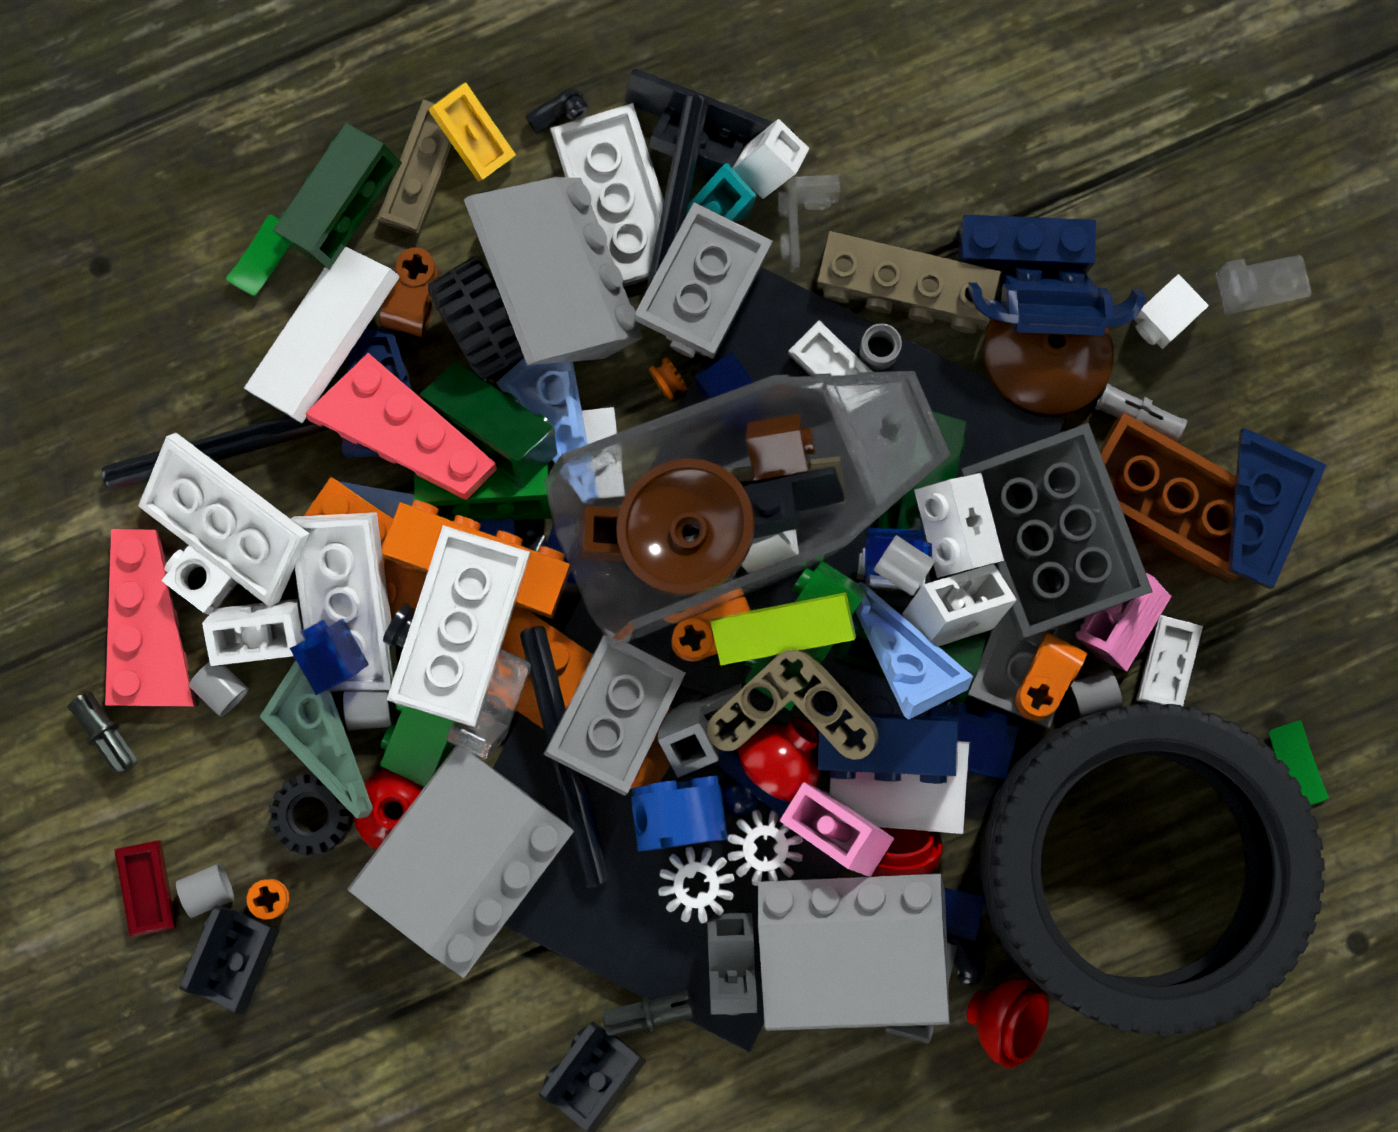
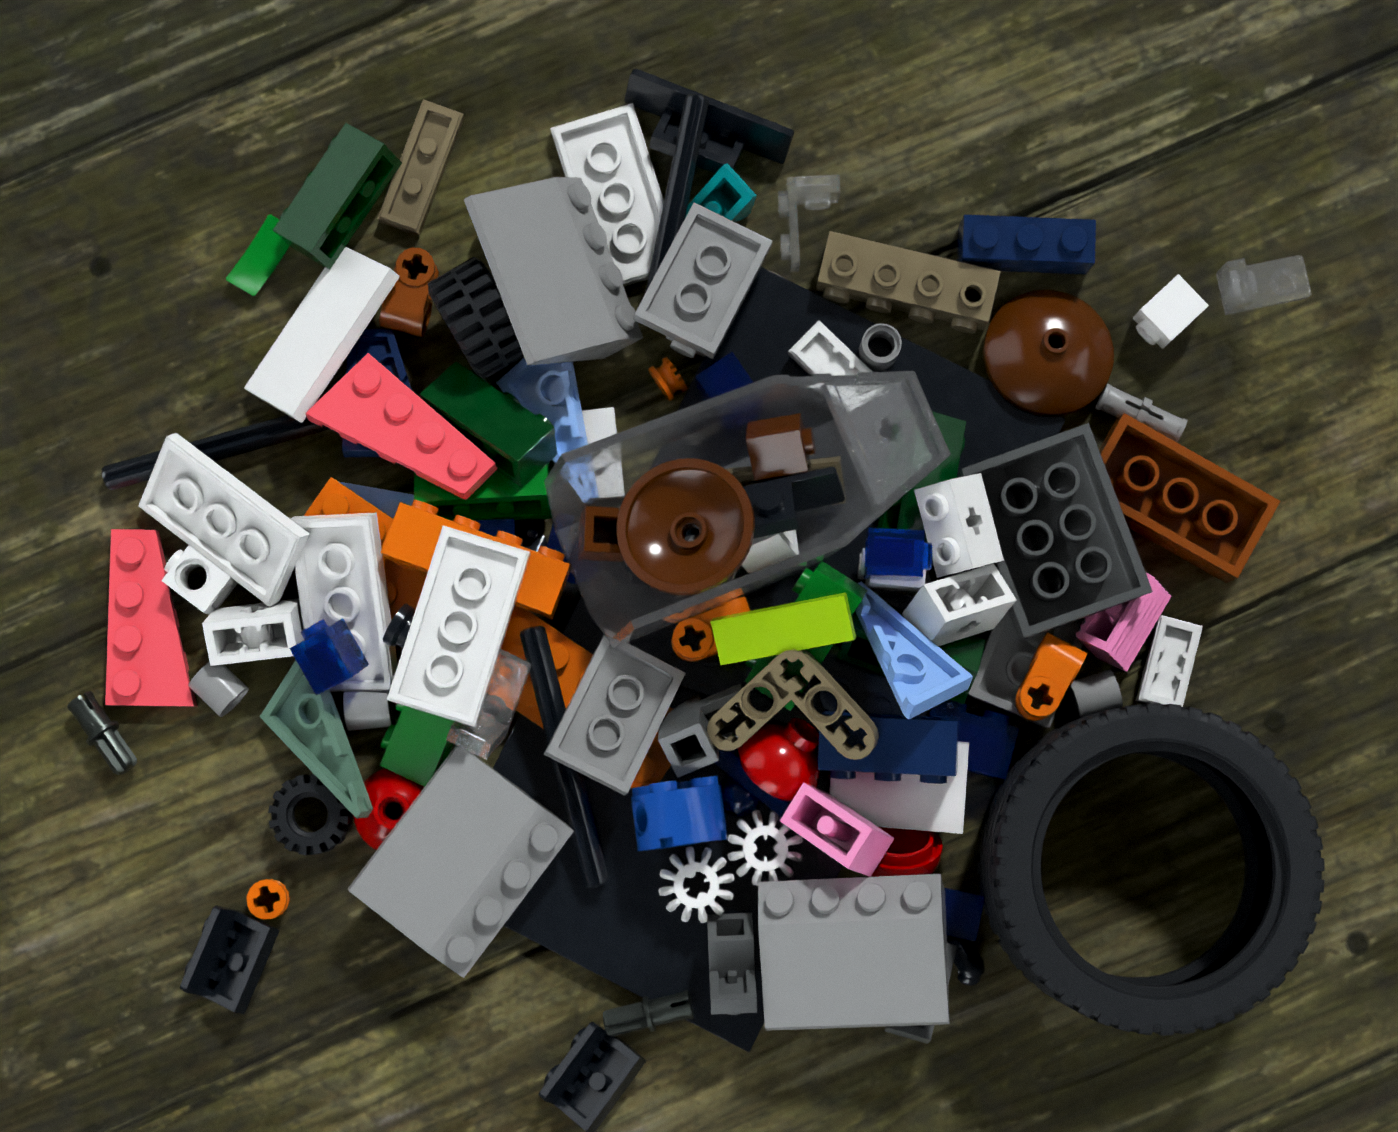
(145, 888): dark red tile -> none
(204, 890): light grey beam -> none
(471, 131): yellow plate -> none
(566, 103): black arm -> none
(770, 159): white brick -> none
(904, 565): light grey beam -> none
(1010, 1020): red piece -> none
(1056, 302): dark blue plate -> none
(1269, 505): dark blue wing -> none
(1294, 750): green sticker -> none

